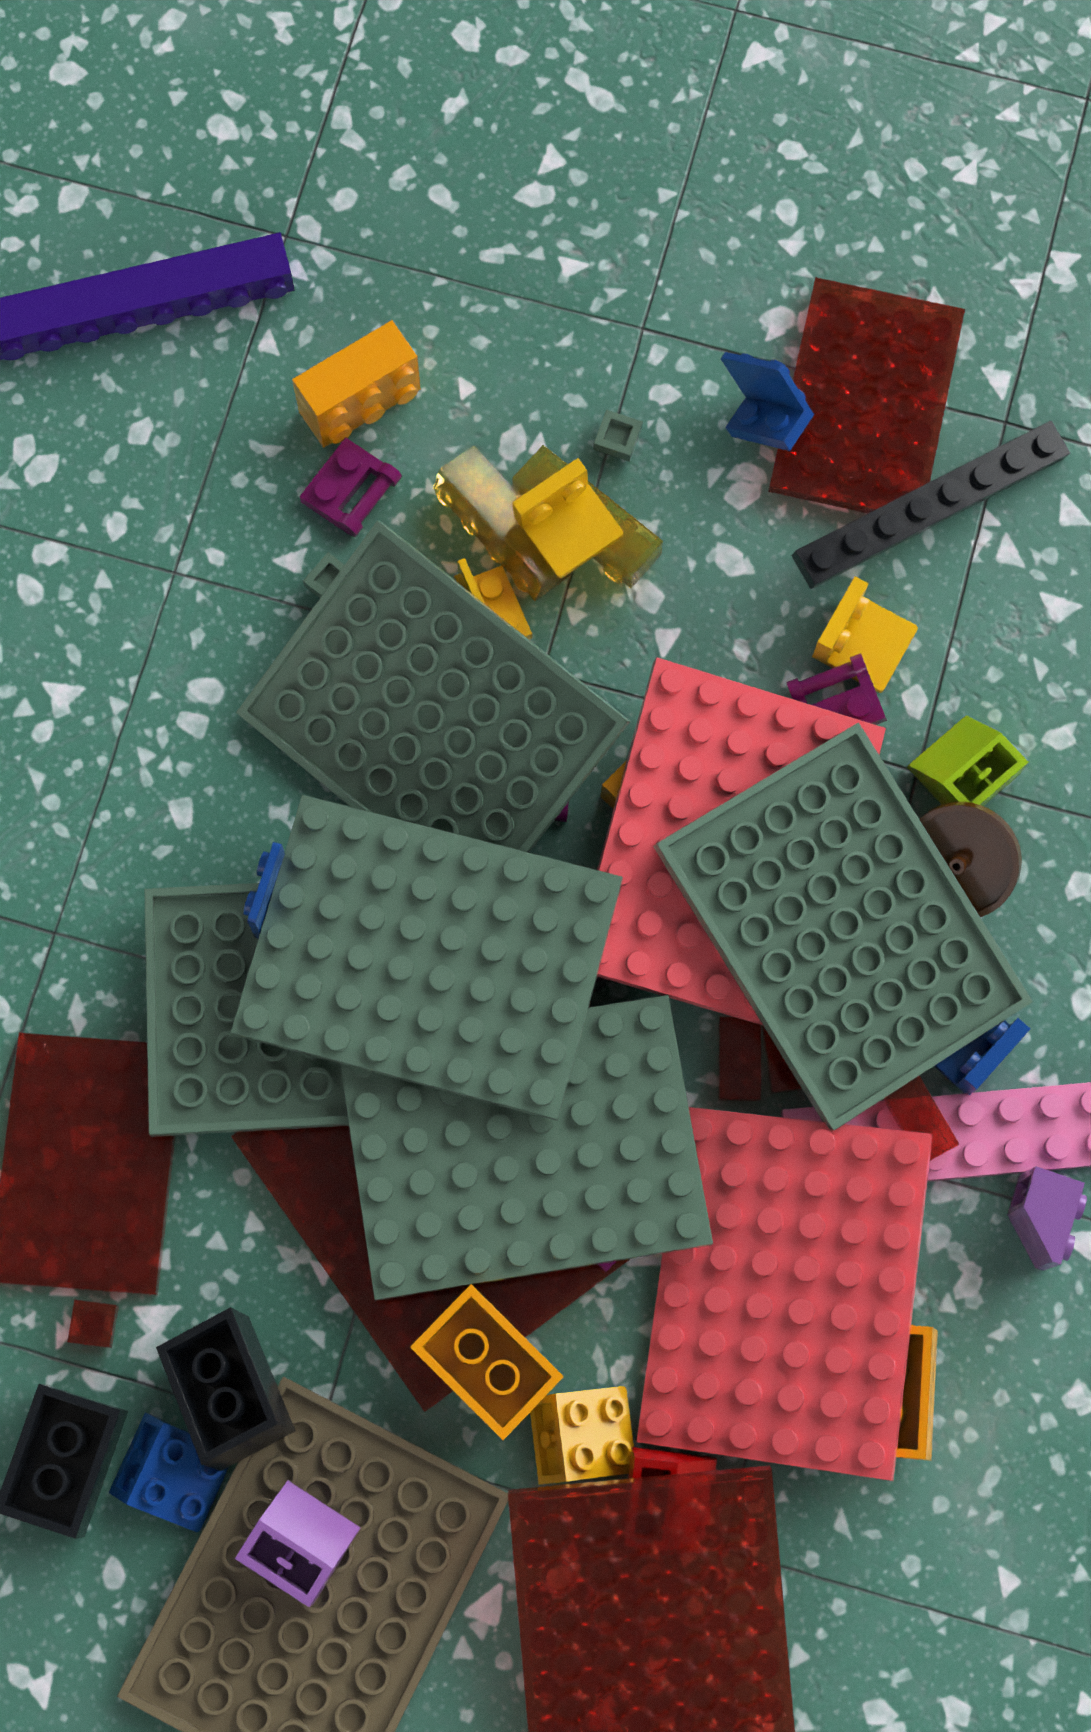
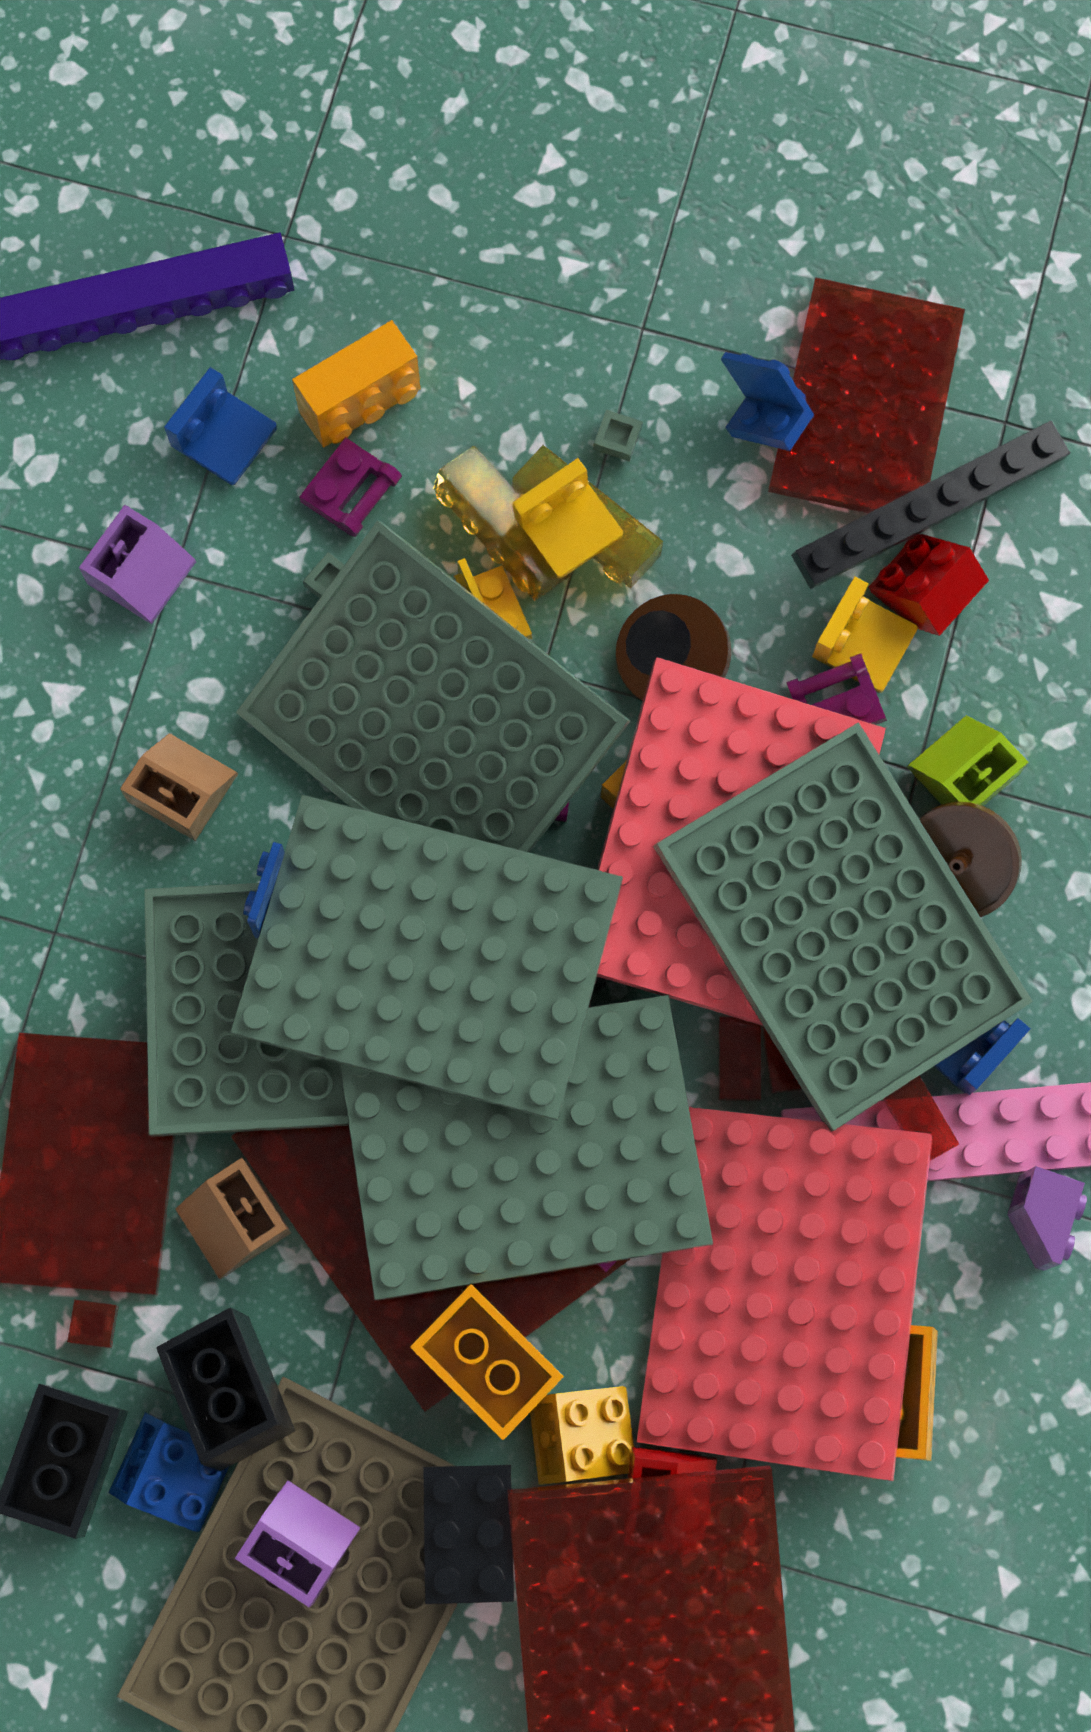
(137, 564): none -> medium lavender slope
(178, 785): none -> medium nougat slope
(218, 429): none -> blue bracket
(232, 1218): none -> medium nougat slope
(468, 1534): none -> black brick
(673, 630): none -> reddish brown piece
(930, 582): none -> red slope

